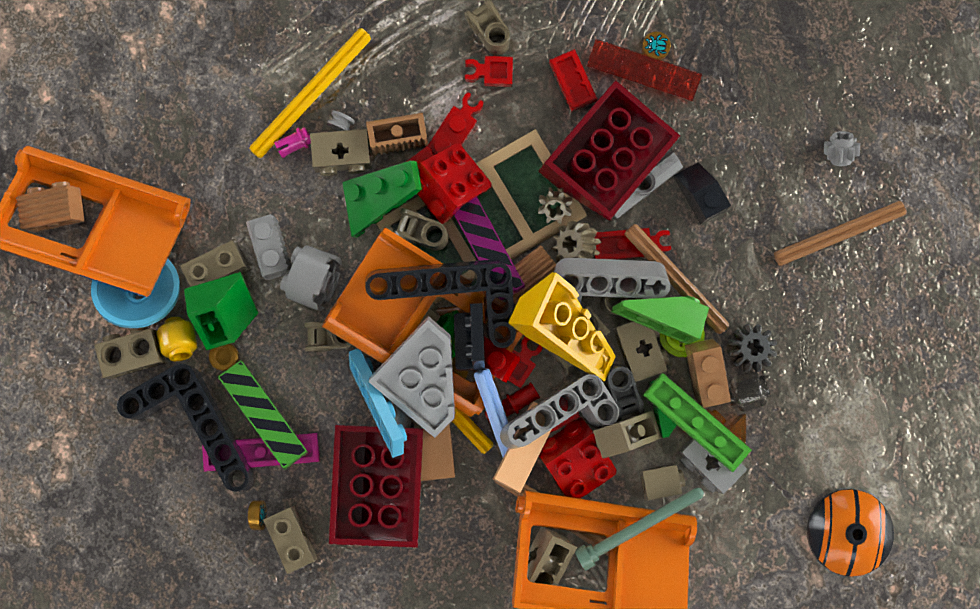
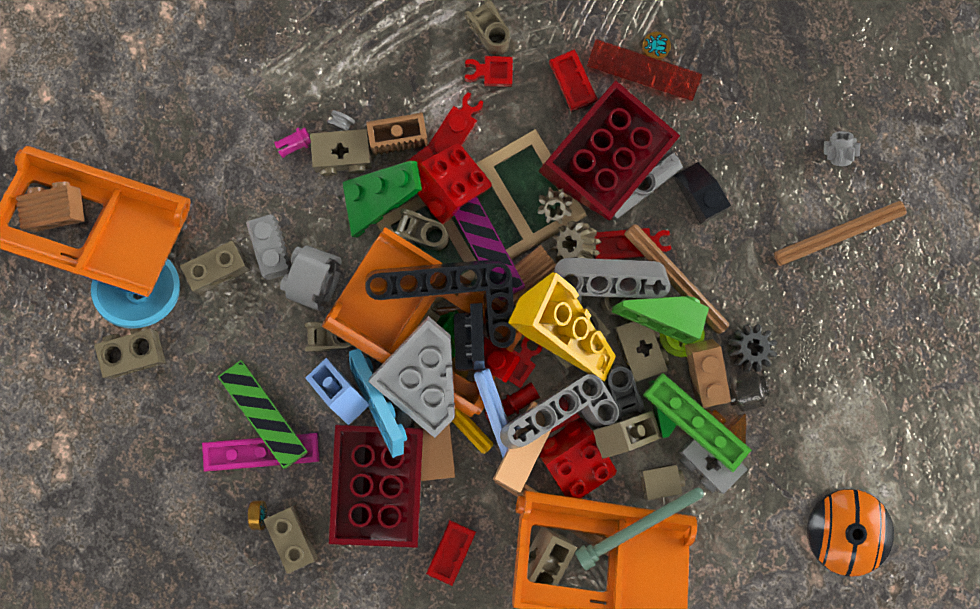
(176, 339): yellow head -> none
(199, 418): black beam -> none
(220, 309): green slope -> none
(224, 357): pearl gold tile -> none
(310, 93): yellow axle -> none
(337, 391): none -> light blue brick
(451, 552): none -> red plate

